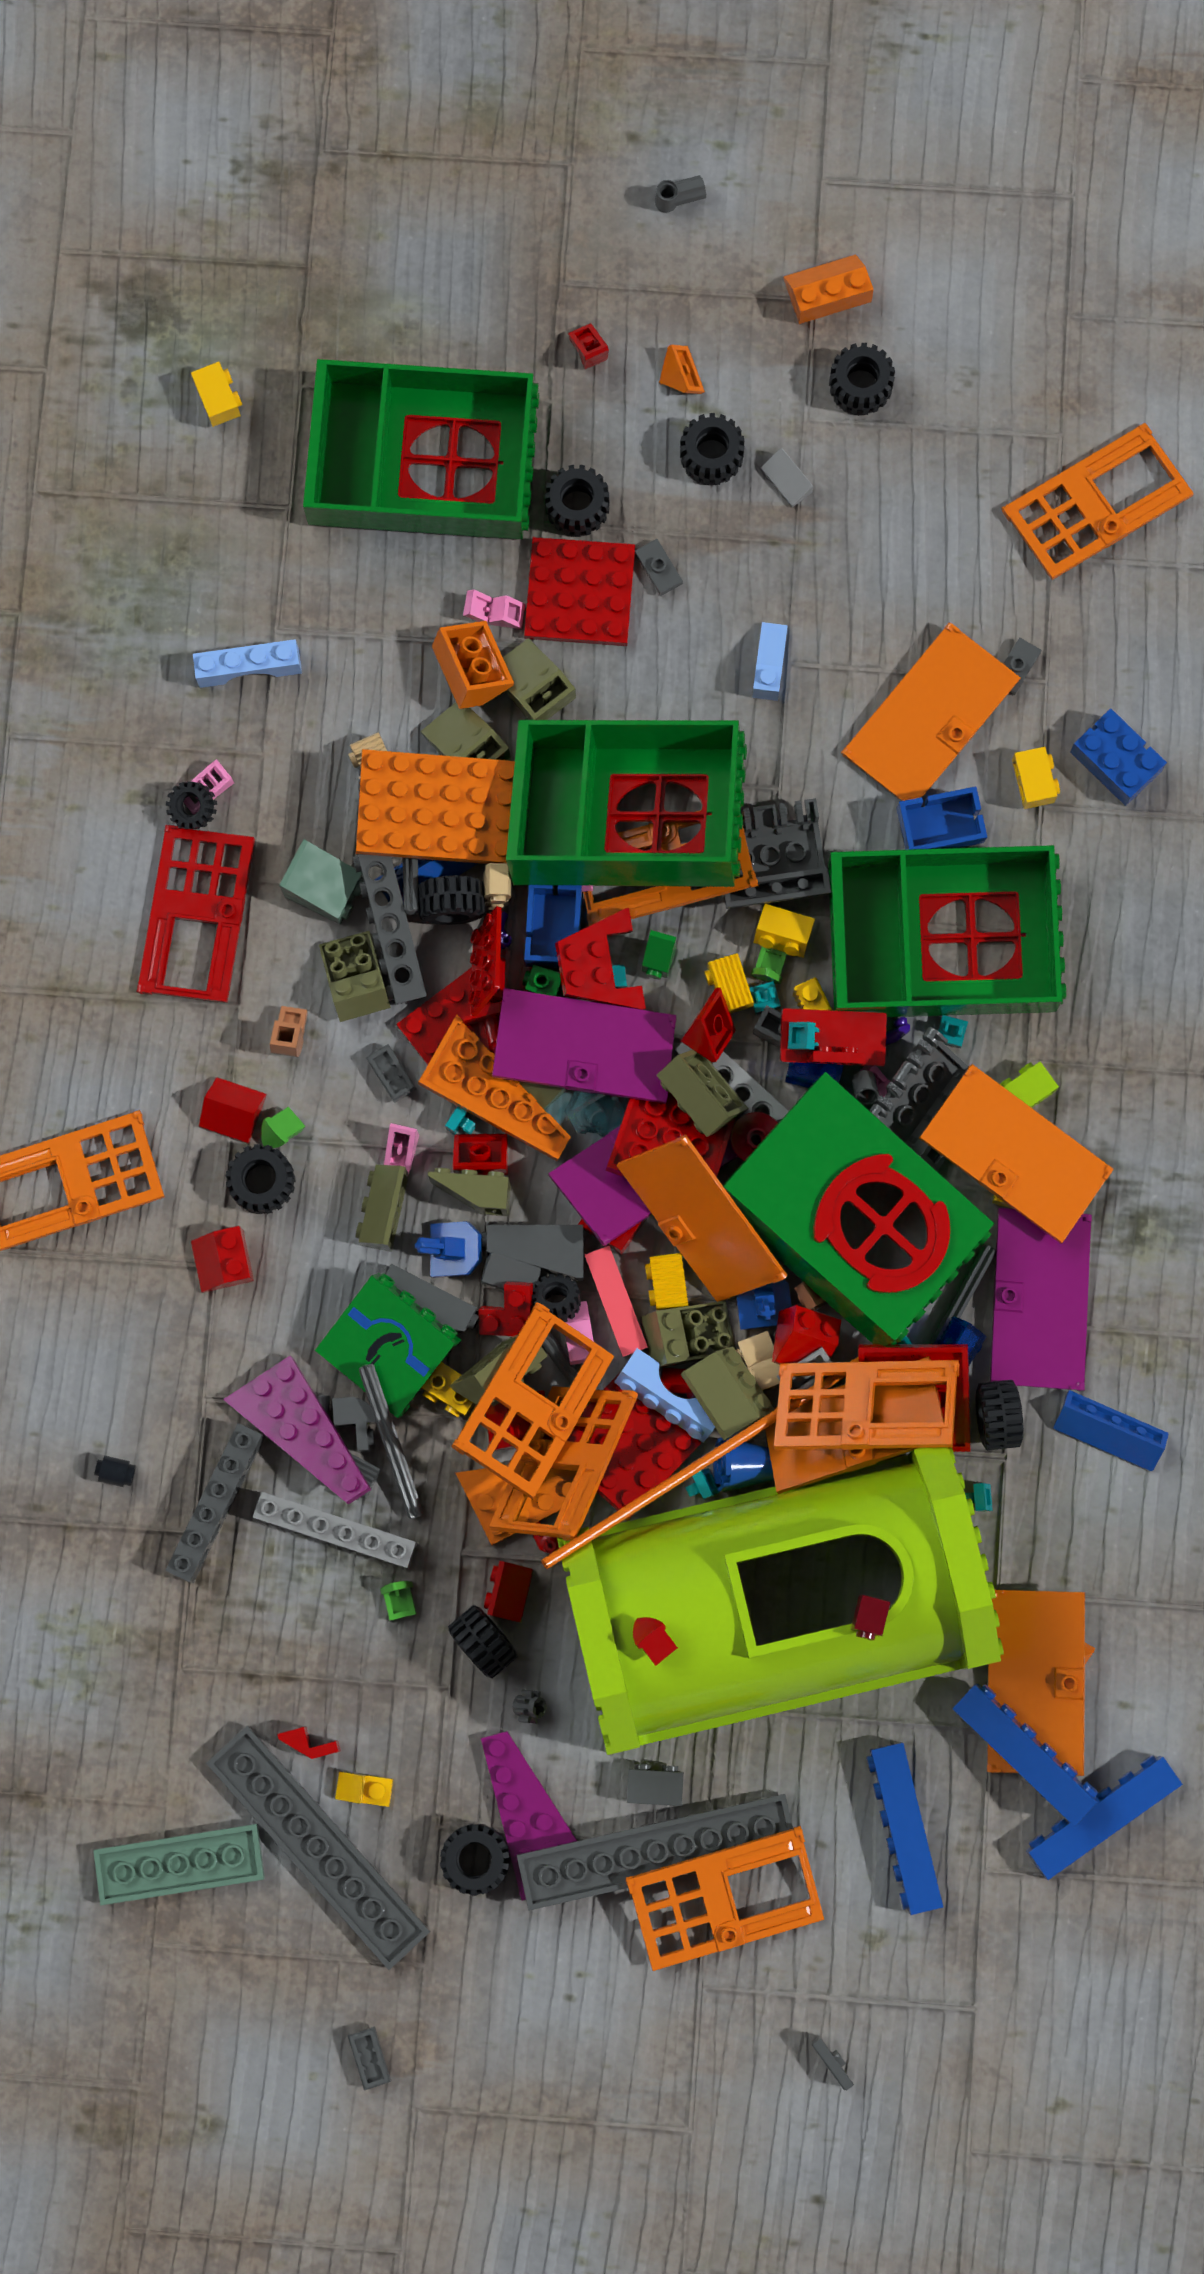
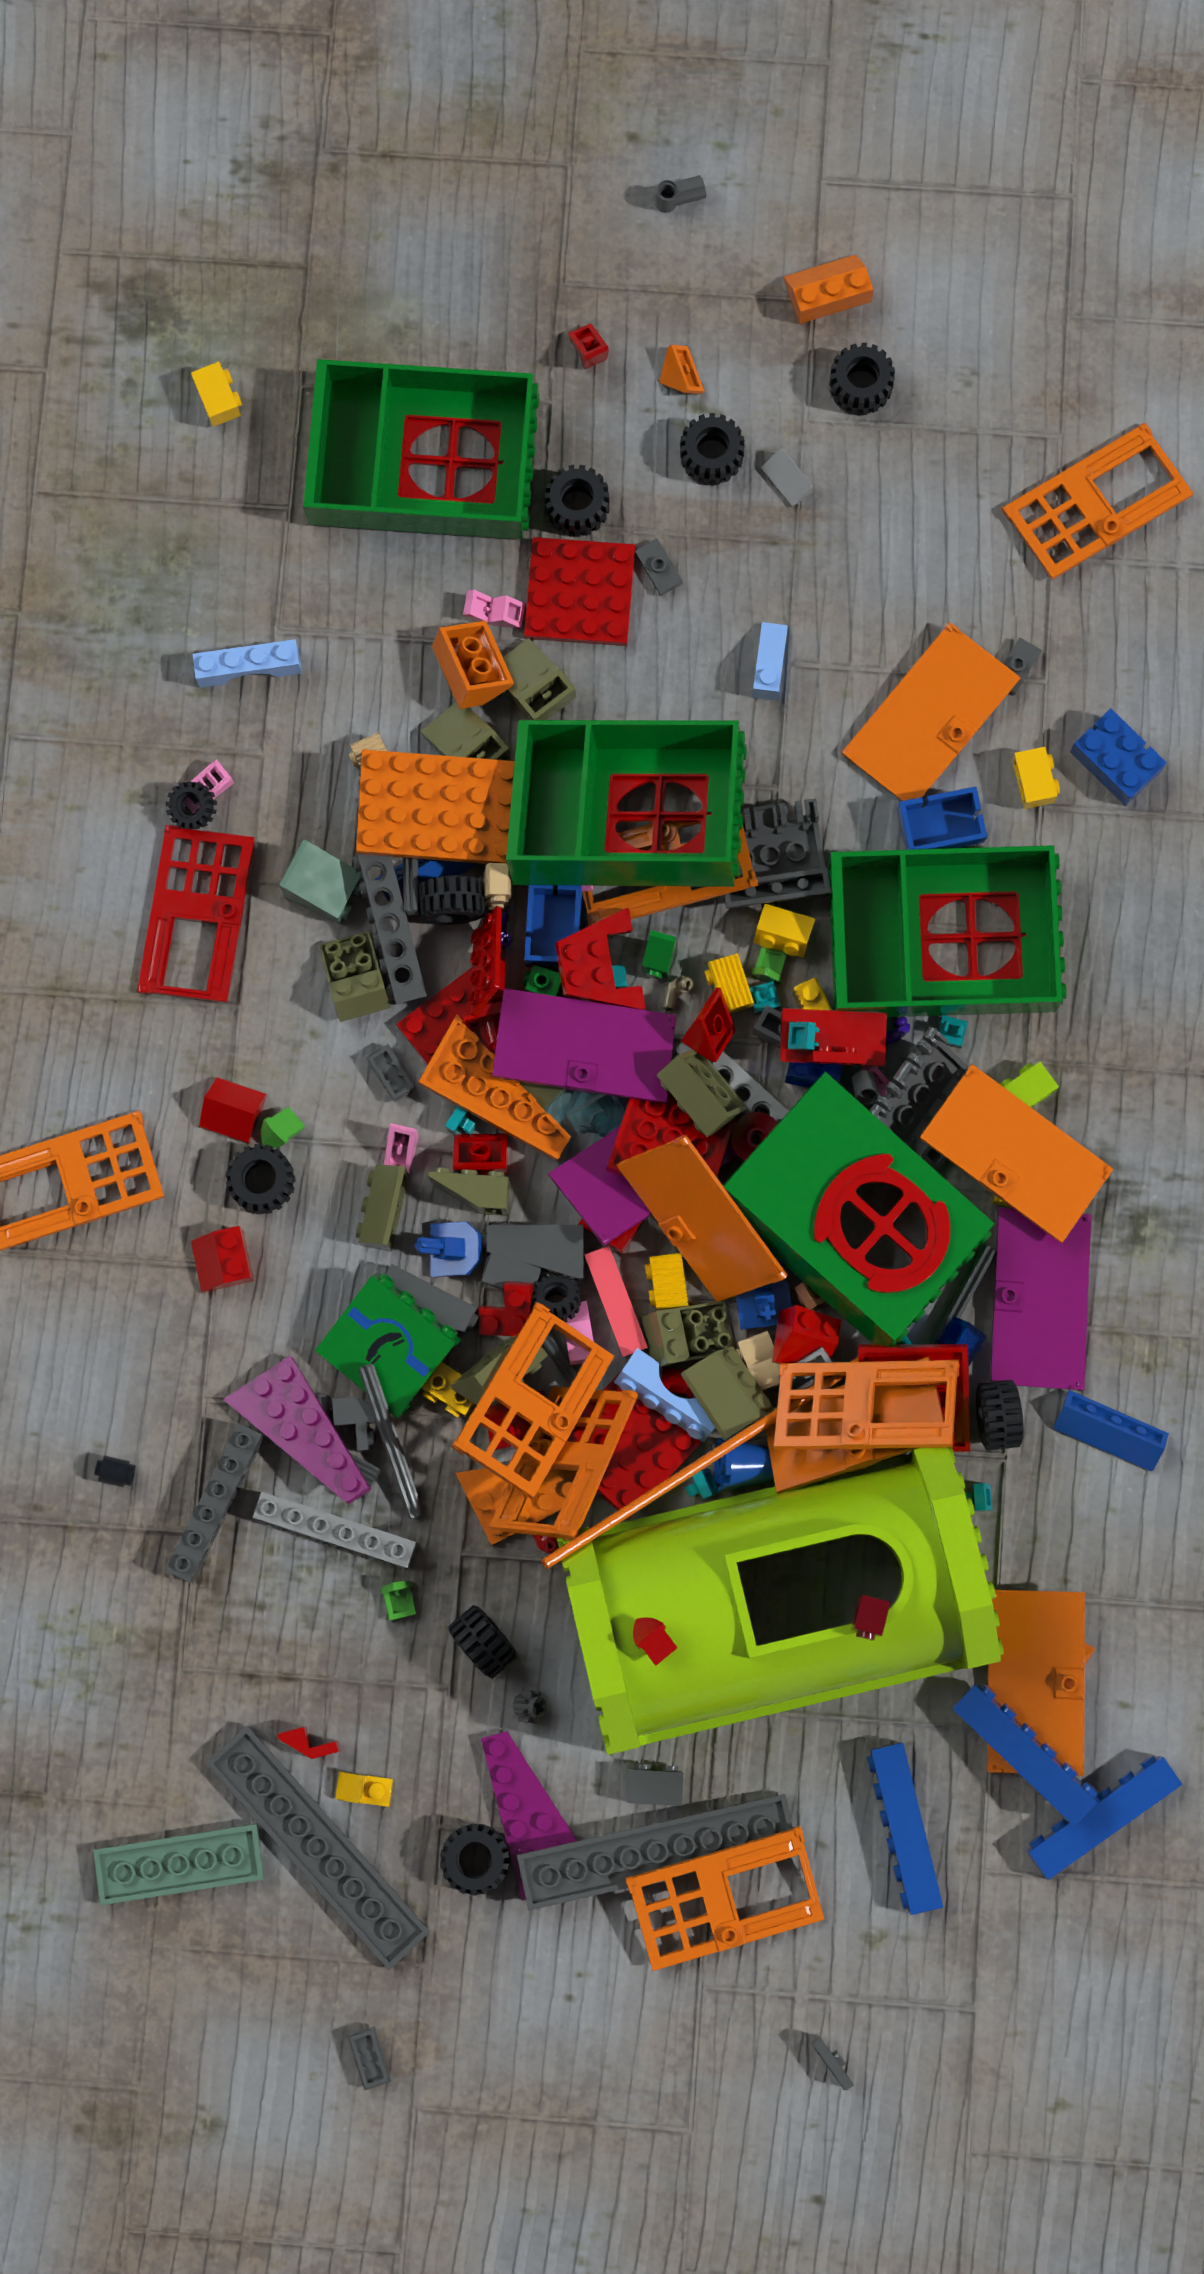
(289, 1032): nougat brick -> none
(509, 1591): red slope -> none
(674, 989): none -> dark tan arm

